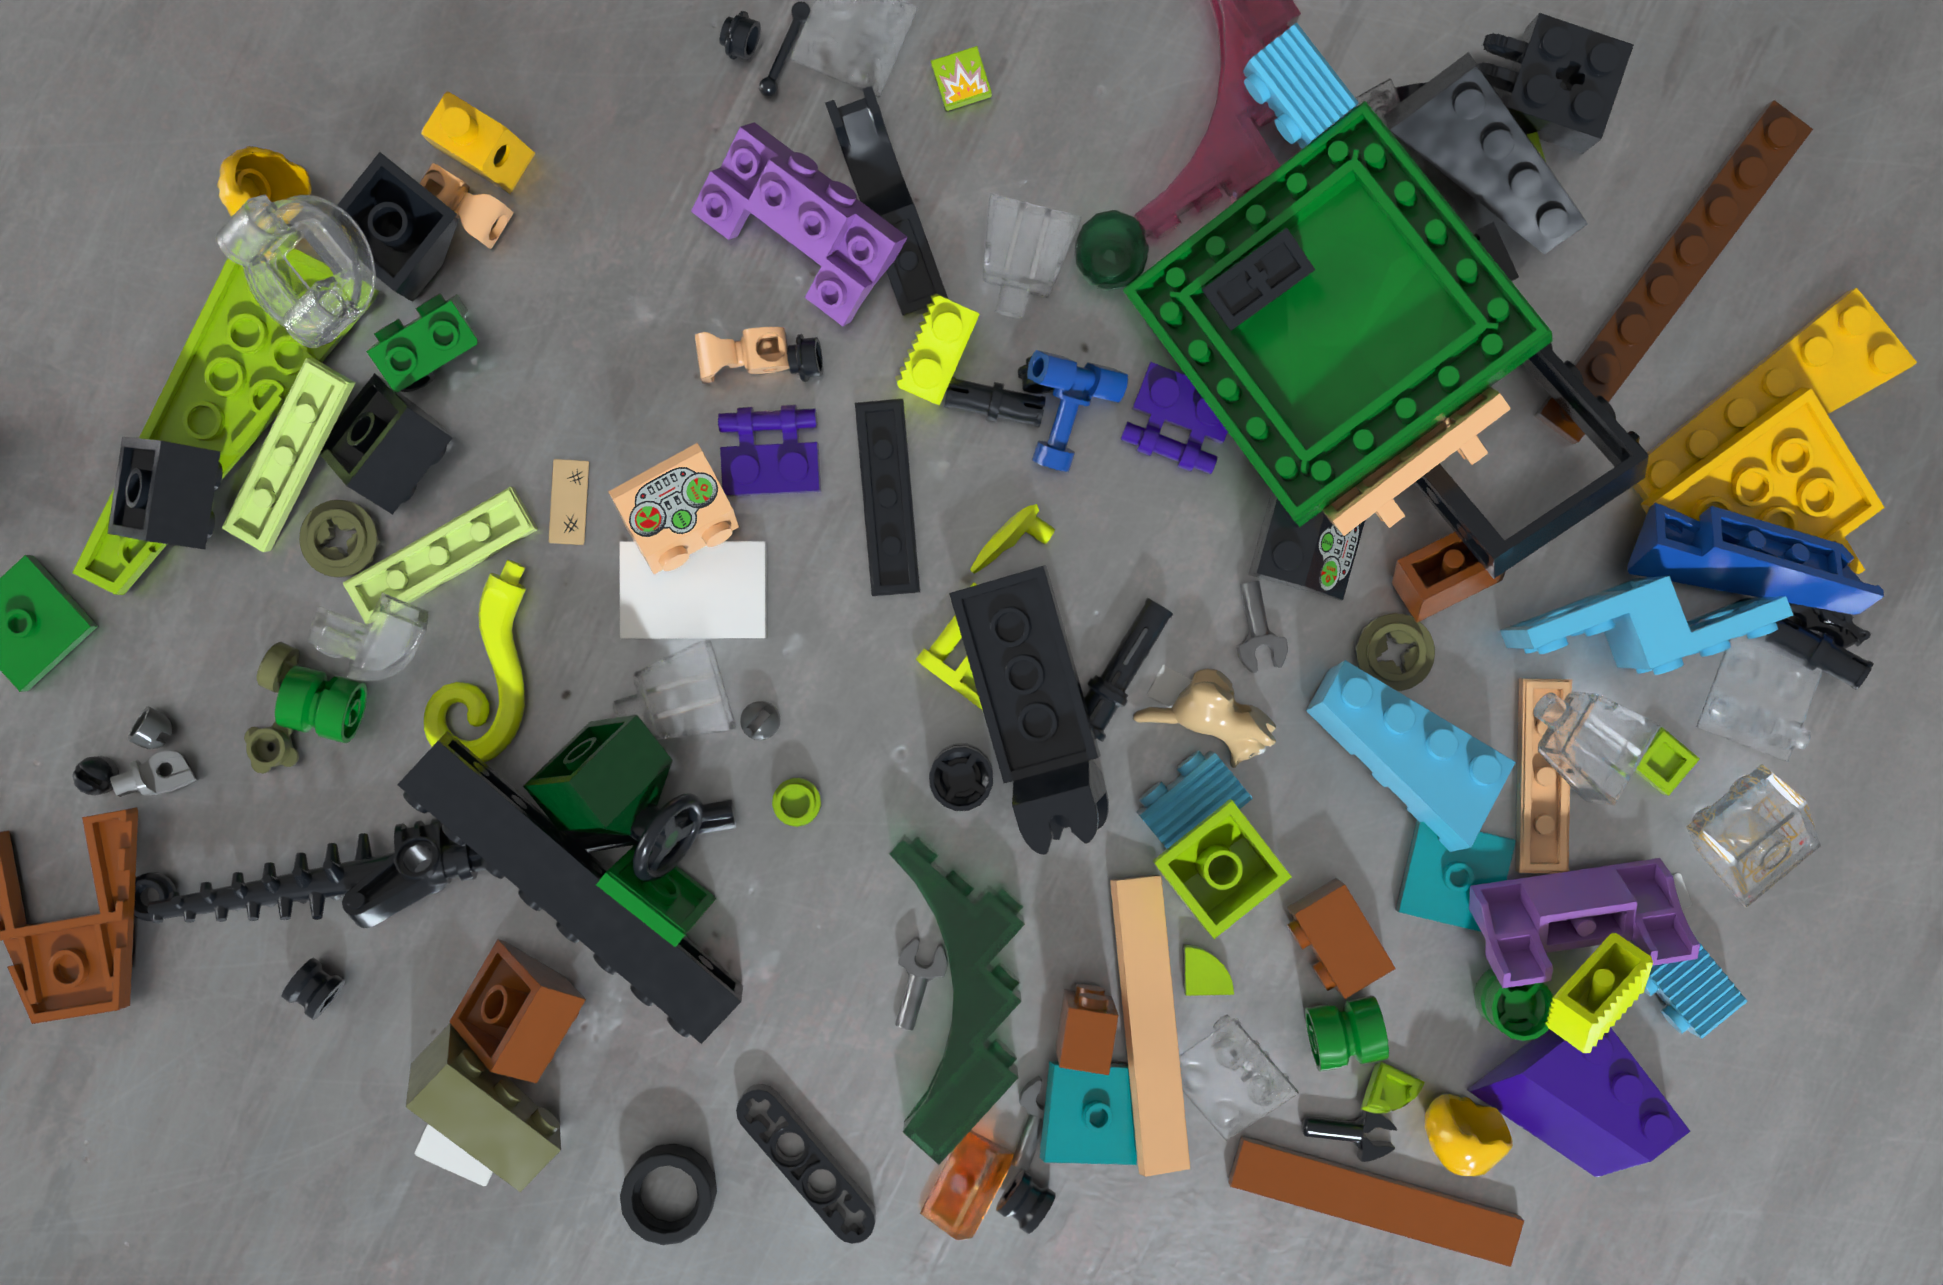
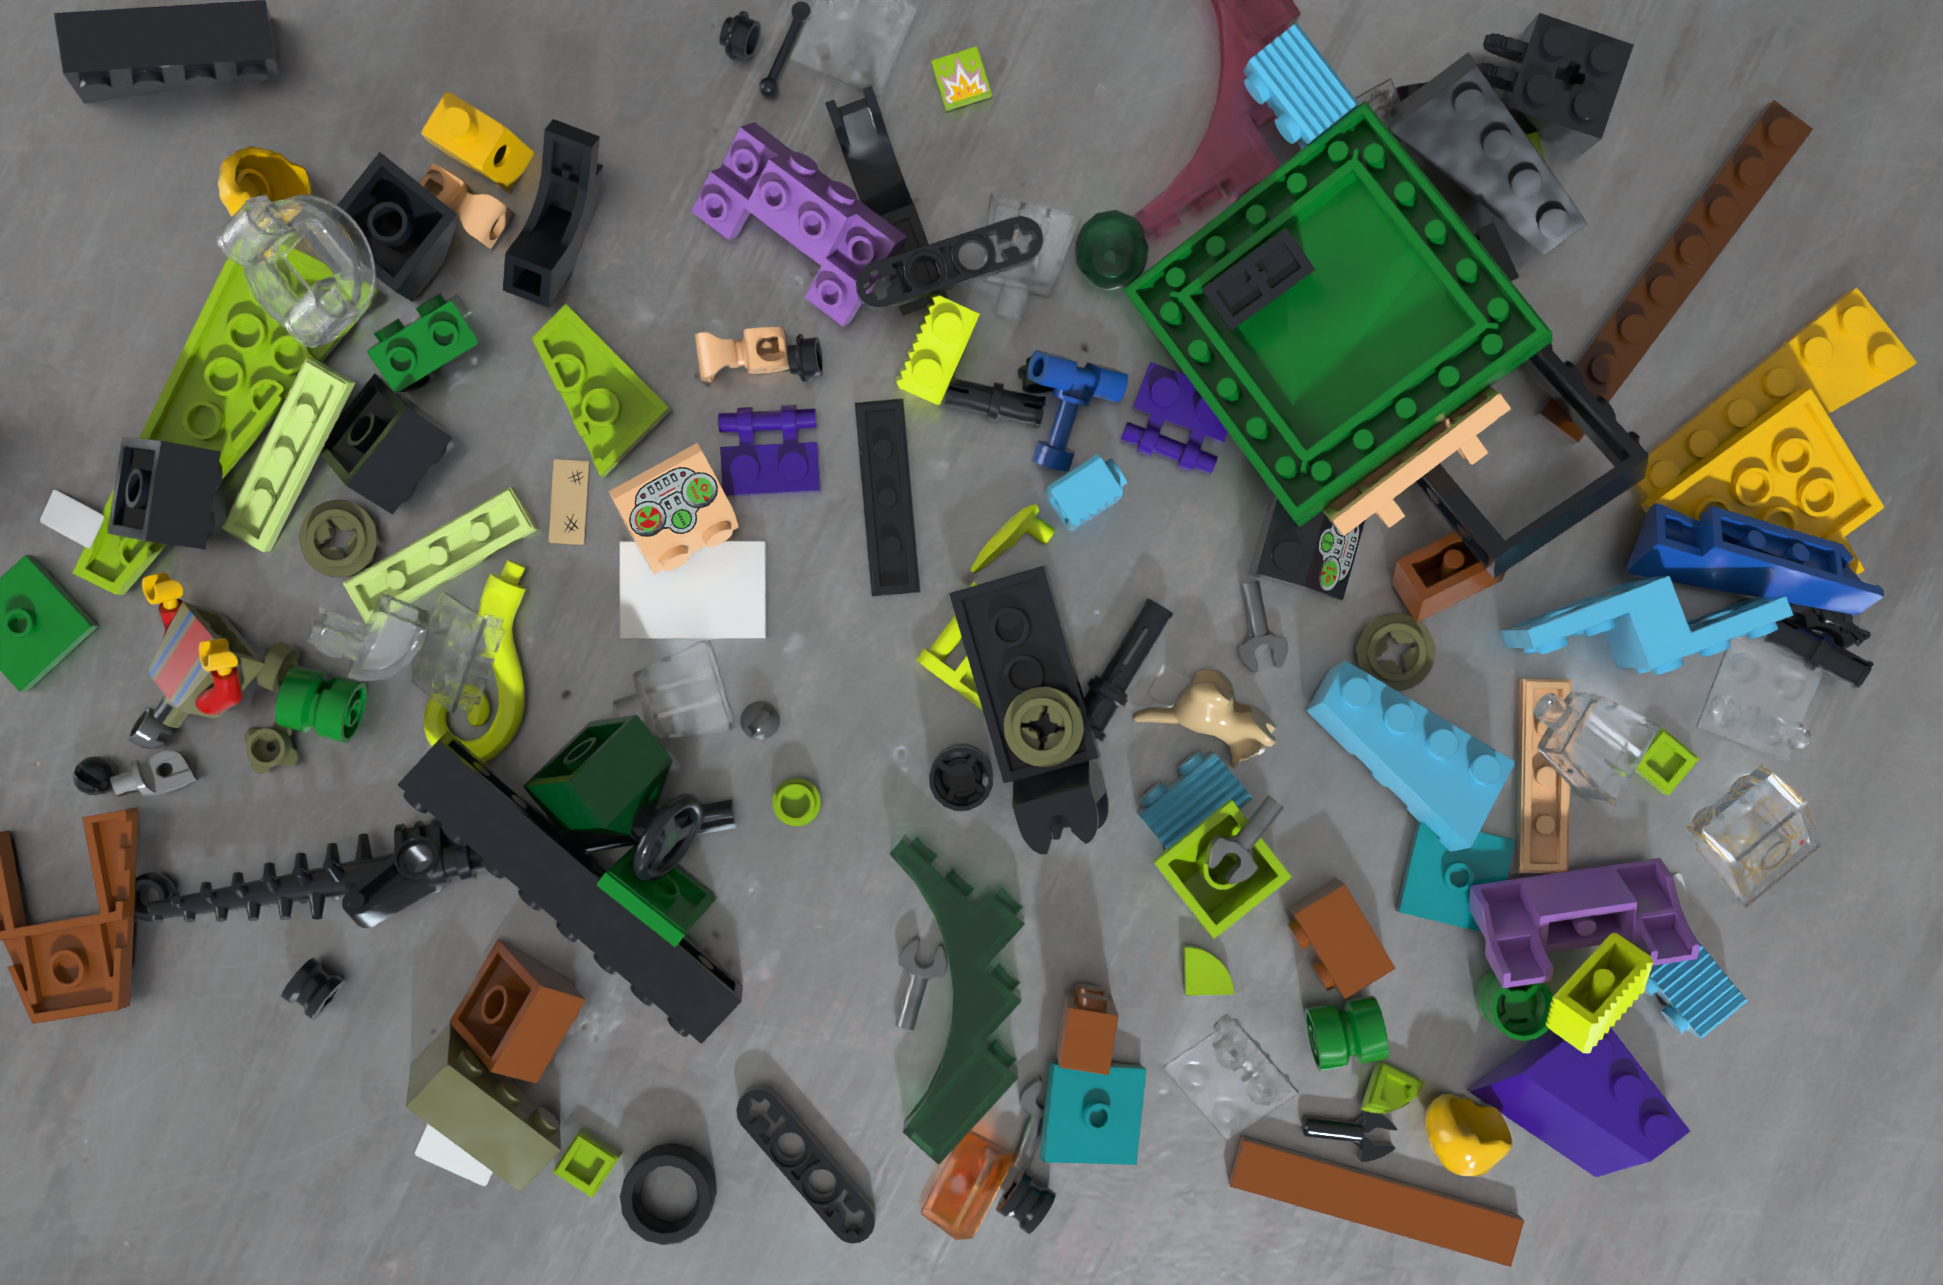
(72, 518): none -> white sticker
(165, 48): none -> black wedge
(201, 657): none -> torso
(449, 650): none -> clear hinge
(560, 217): none -> black arch
(587, 1162): none -> lime tile
(602, 393): none -> lime wing
(951, 270): none -> black beam
(1026, 741): none -> olive gear
(1086, 491): none -> medium azure brick
(1150, 1025): light nougat tile -> none
(1243, 842): none -> flat silver bar

